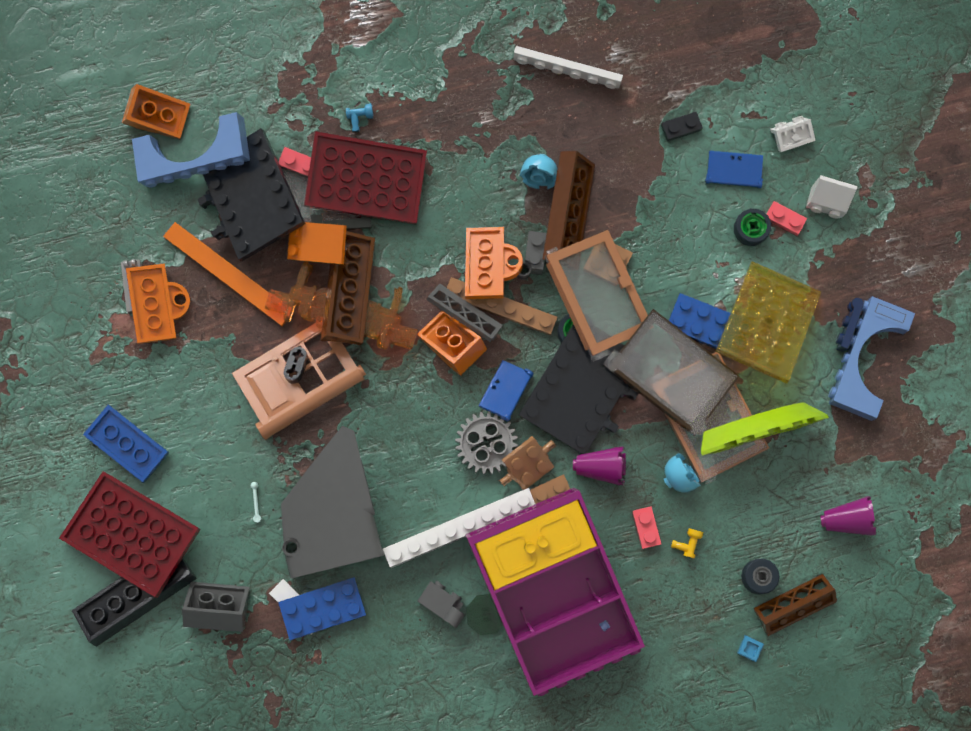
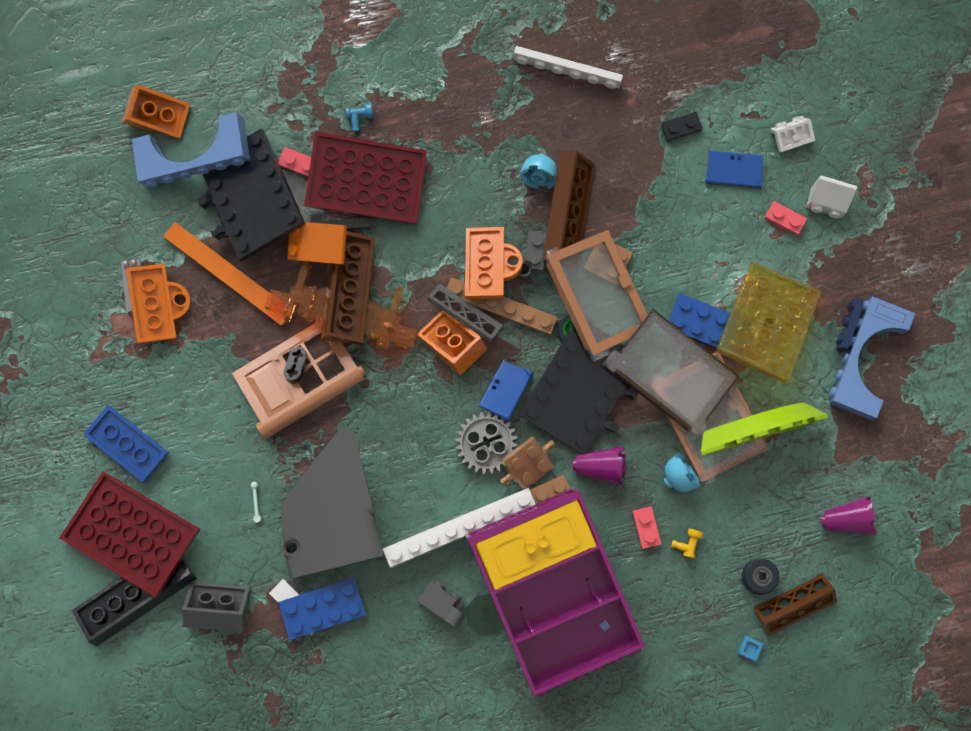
(759, 220): wheel -> none

